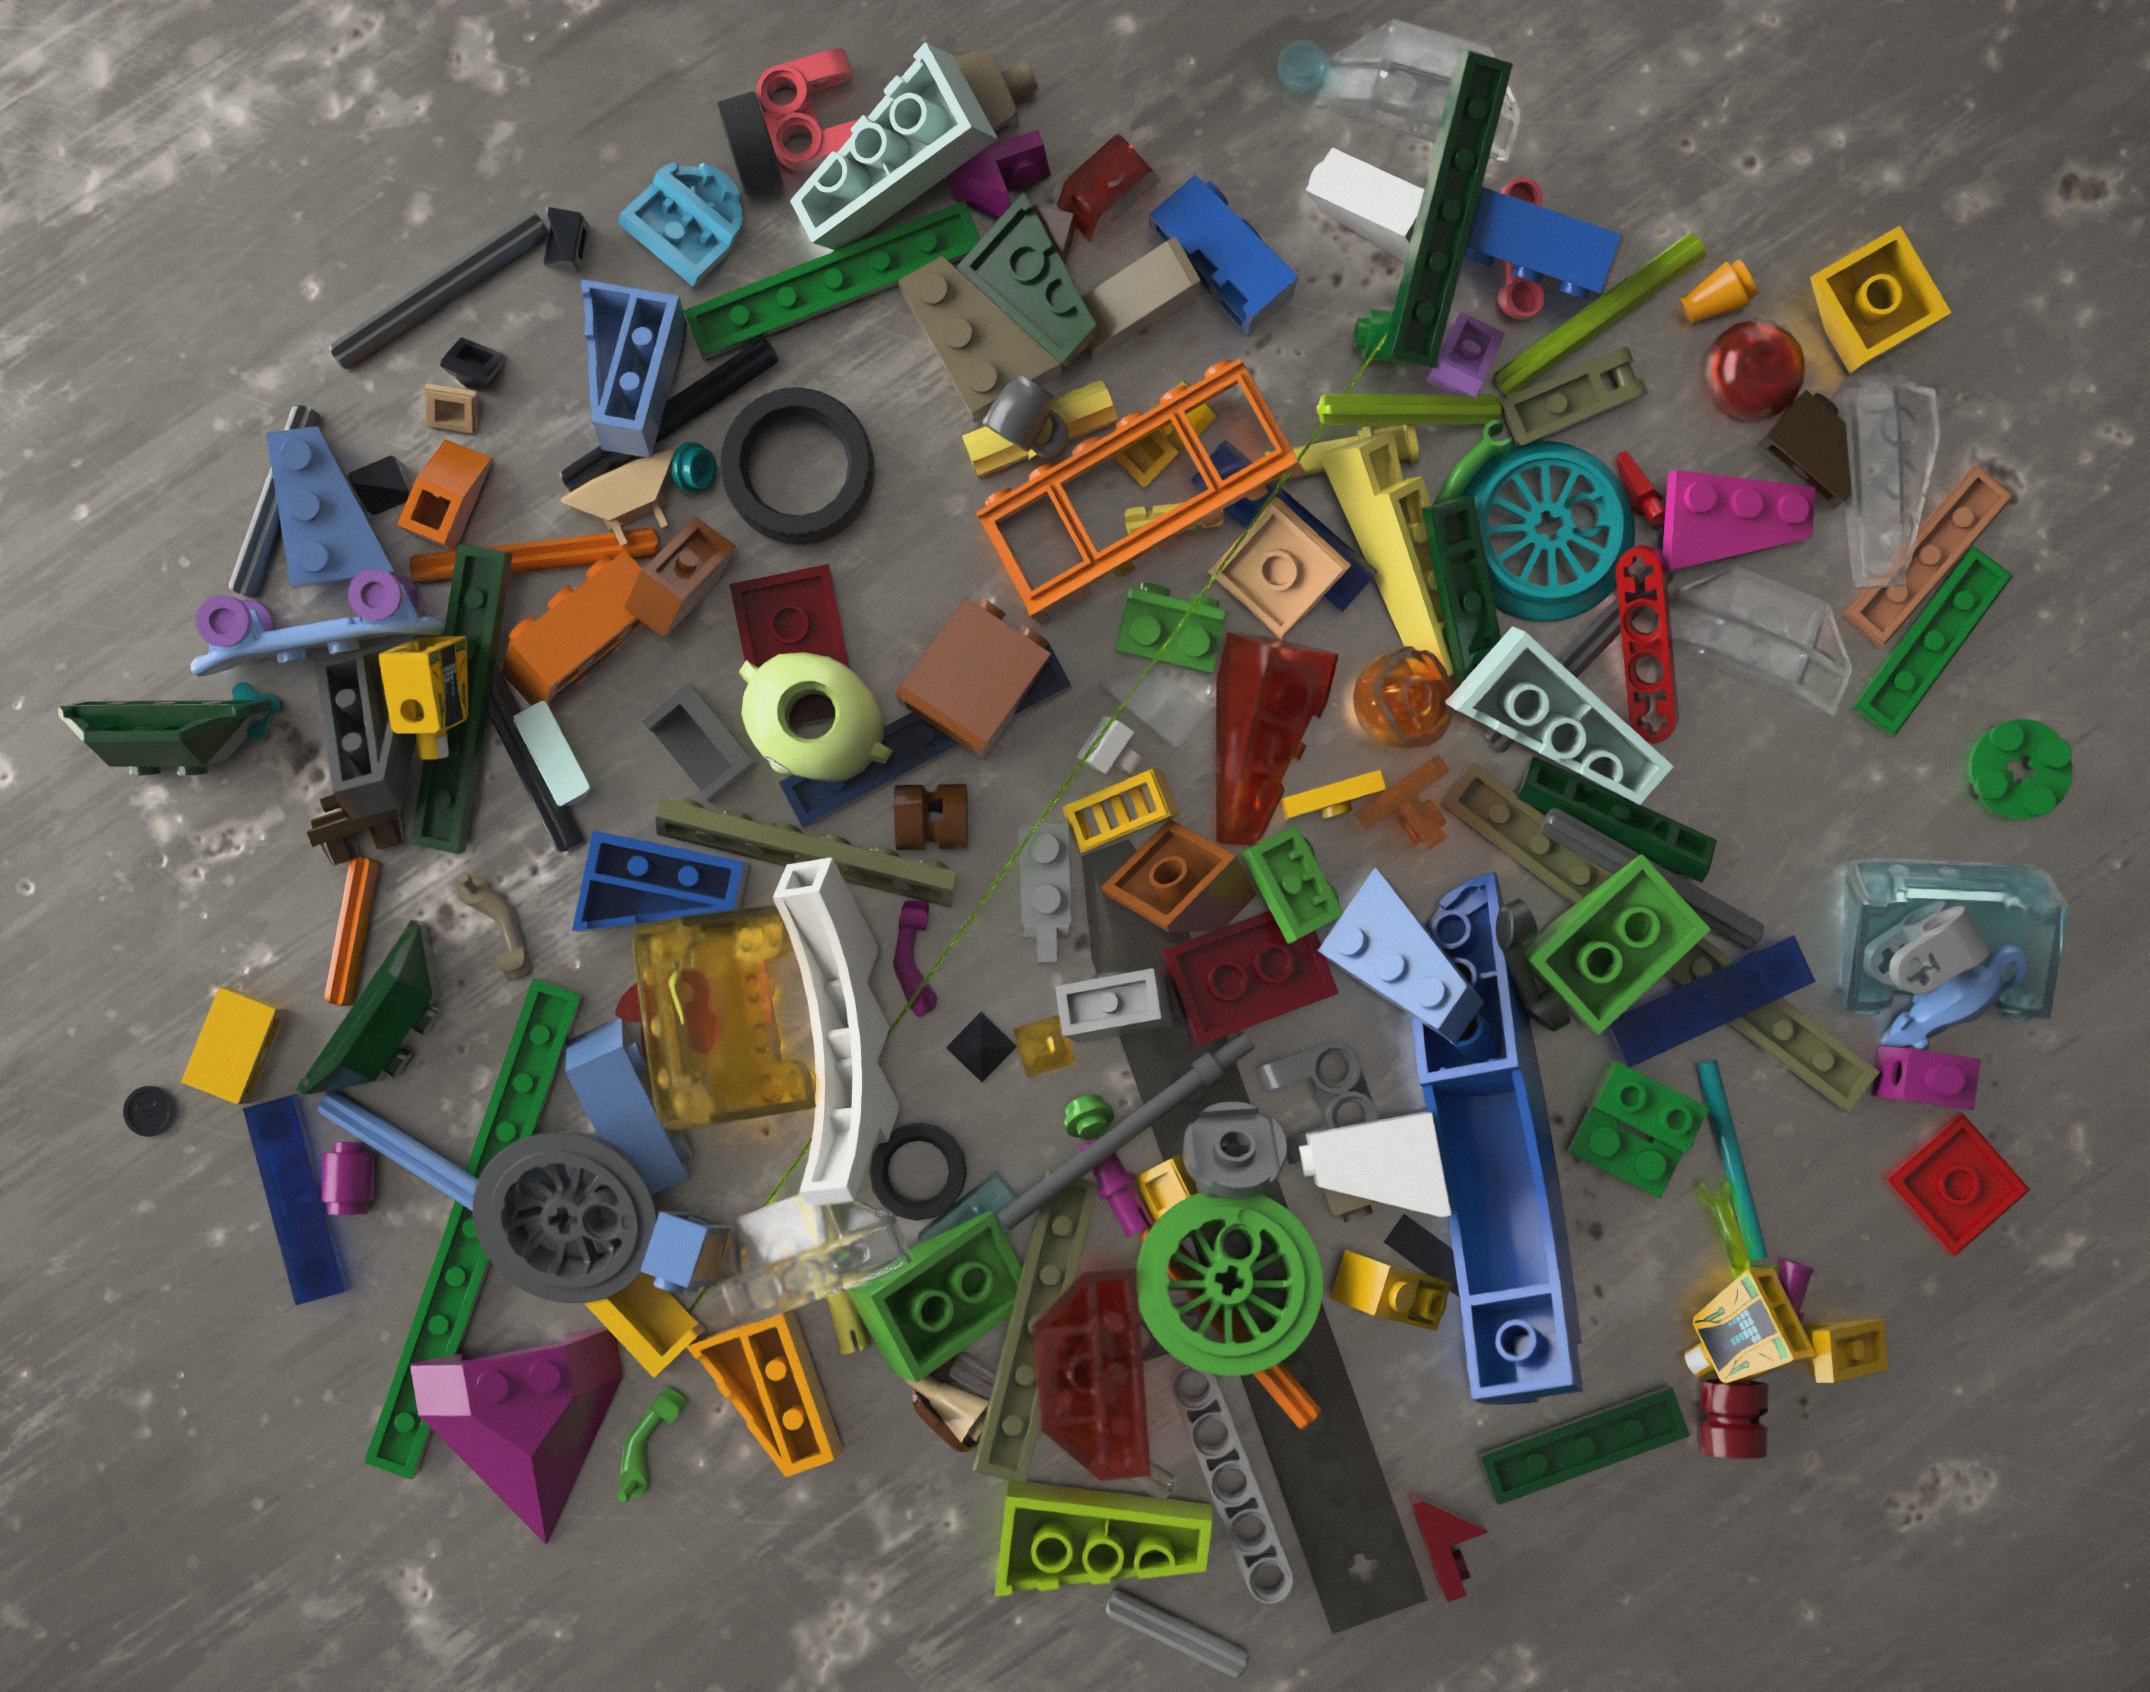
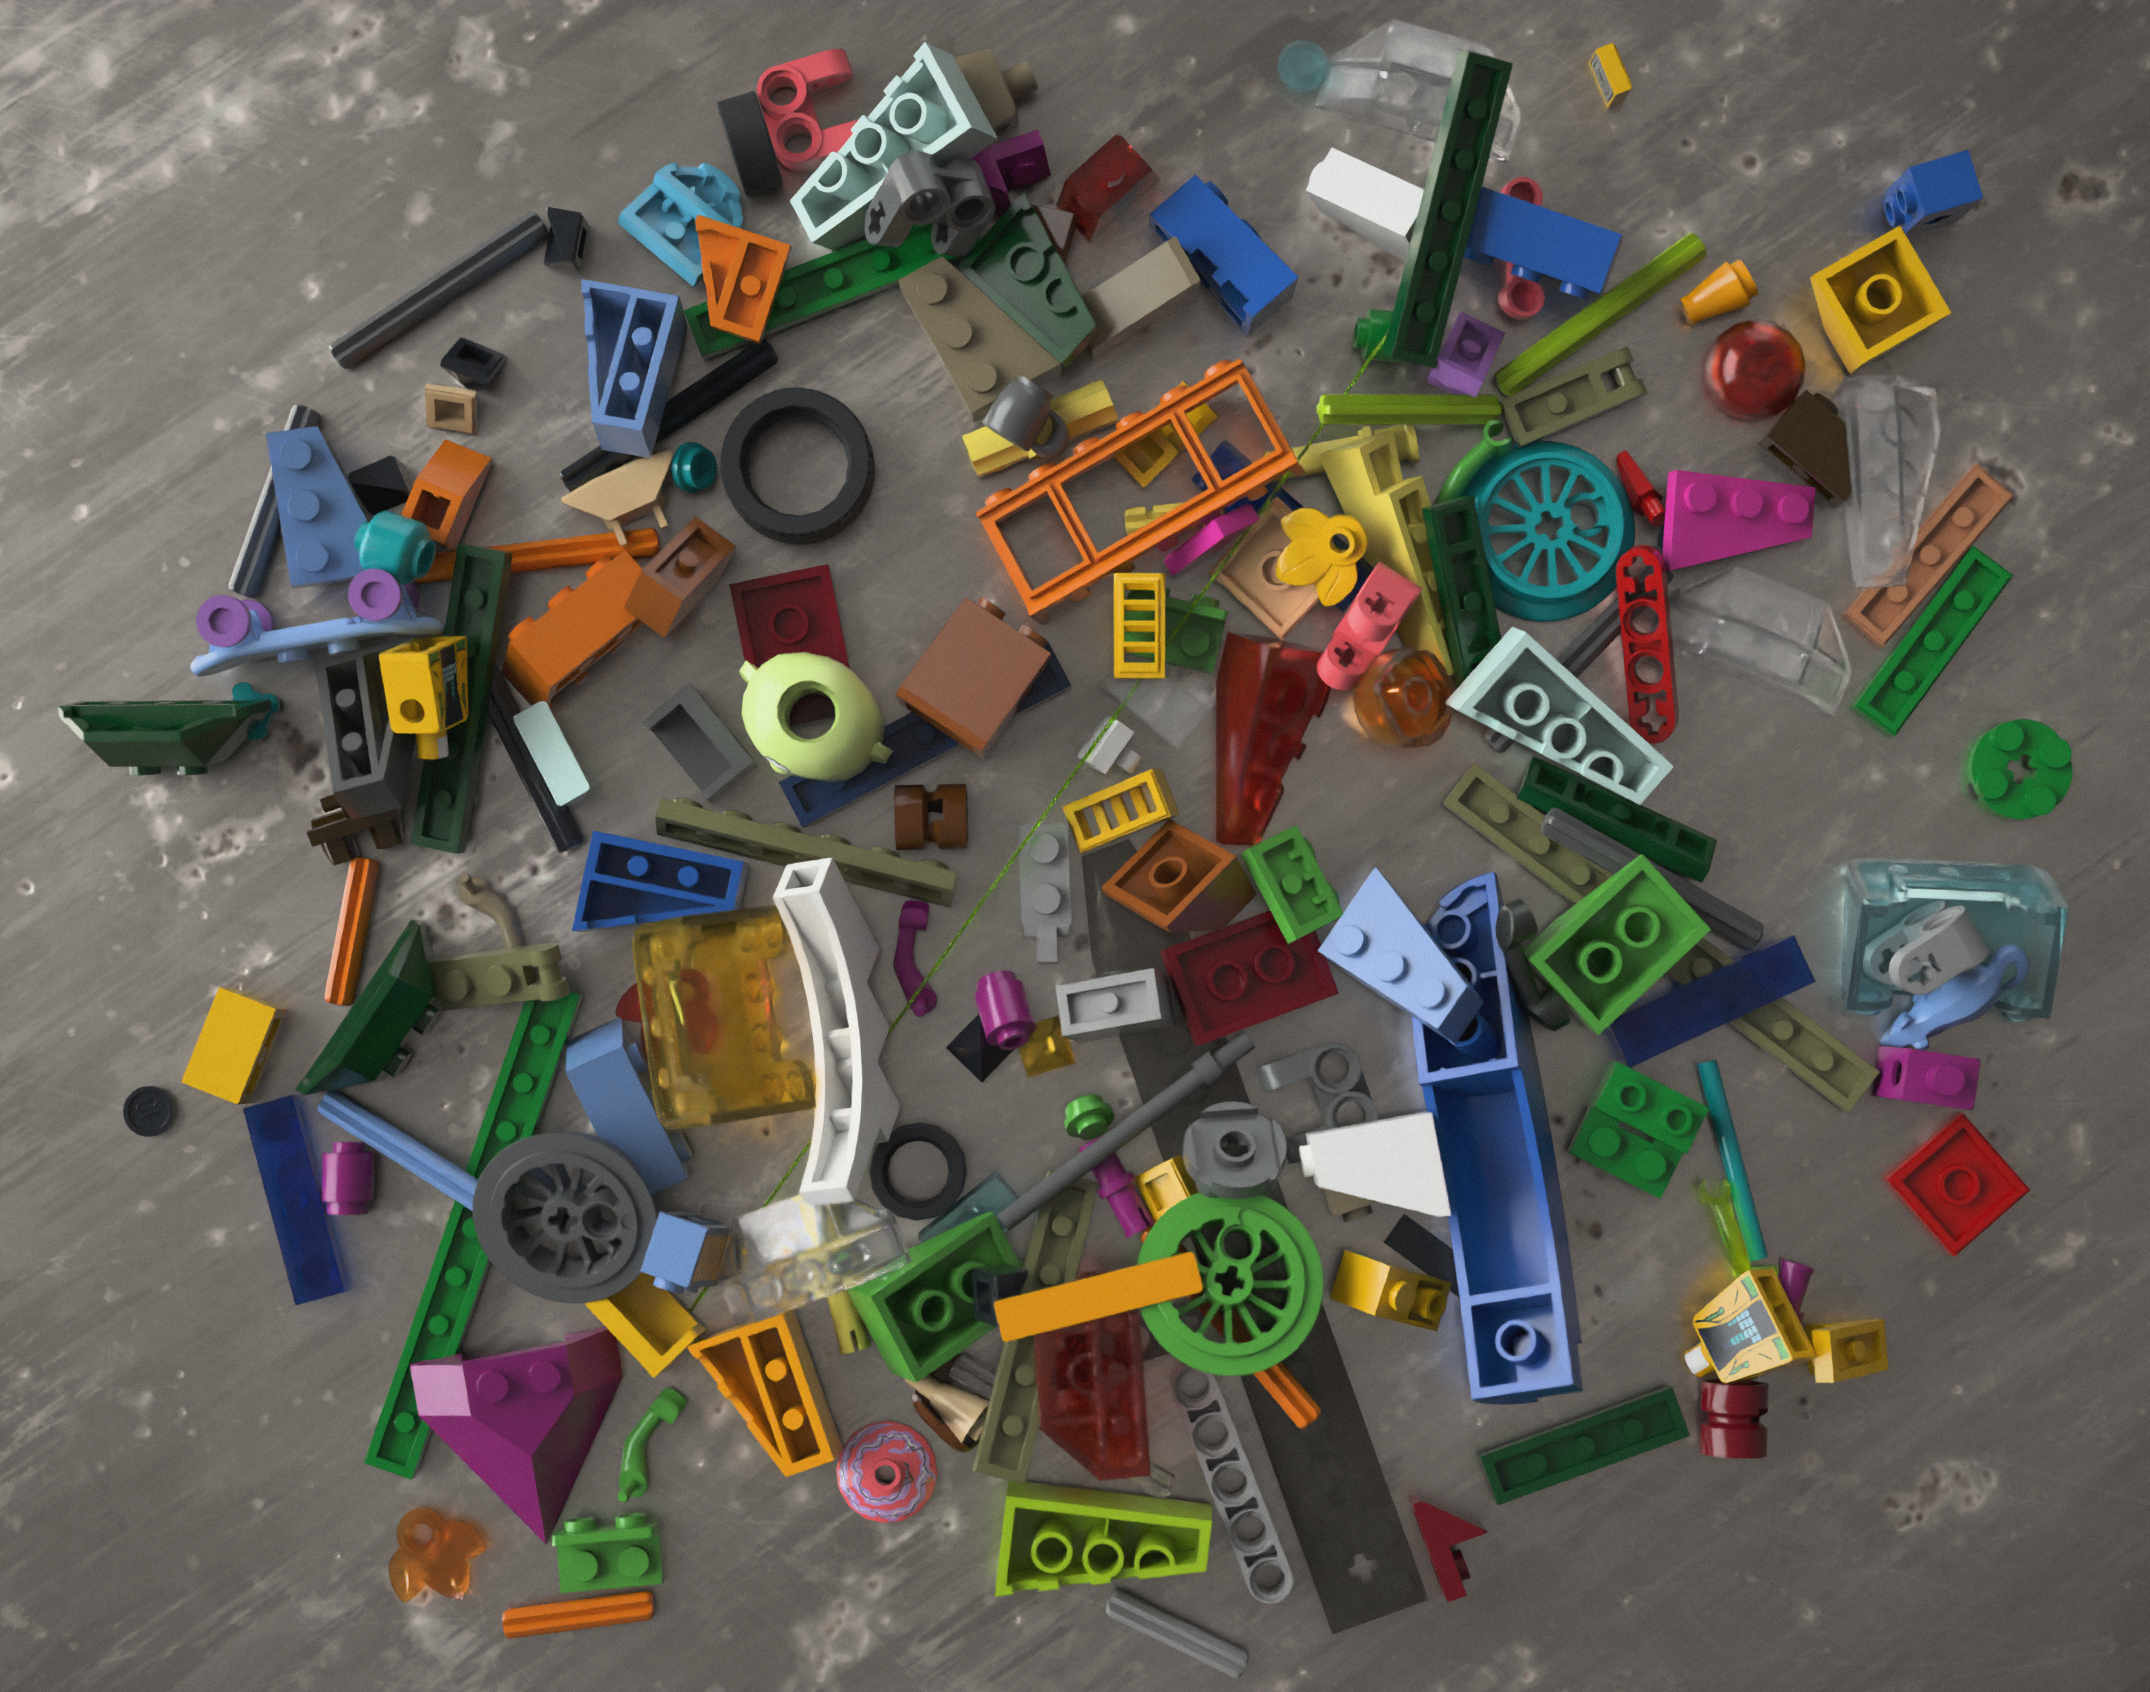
(396, 546): none -> teal head
(435, 1562): none -> clear orange plate
(499, 976): none -> olive plate
(578, 1614): none -> orange axle
(609, 1554): none -> bright green bracket
(740, 277): none -> orange wing
(894, 1446): none -> dish
(922, 194): none -> dark grey piece
(995, 1284): none -> black slope
(1004, 1010): none -> magenta brick
(1098, 1296): none -> light orange sticker
(1139, 581): none -> yellow slope
(1211, 539): none -> dark pink tile
(1315, 557): none -> yellow plate
(1333, 798): yellow plate -> none
(1367, 626): none -> coral piece
(1418, 819): clear orange bracket -> none
(1610, 74): none -> yellow tile
(1933, 194): none -> blue brick

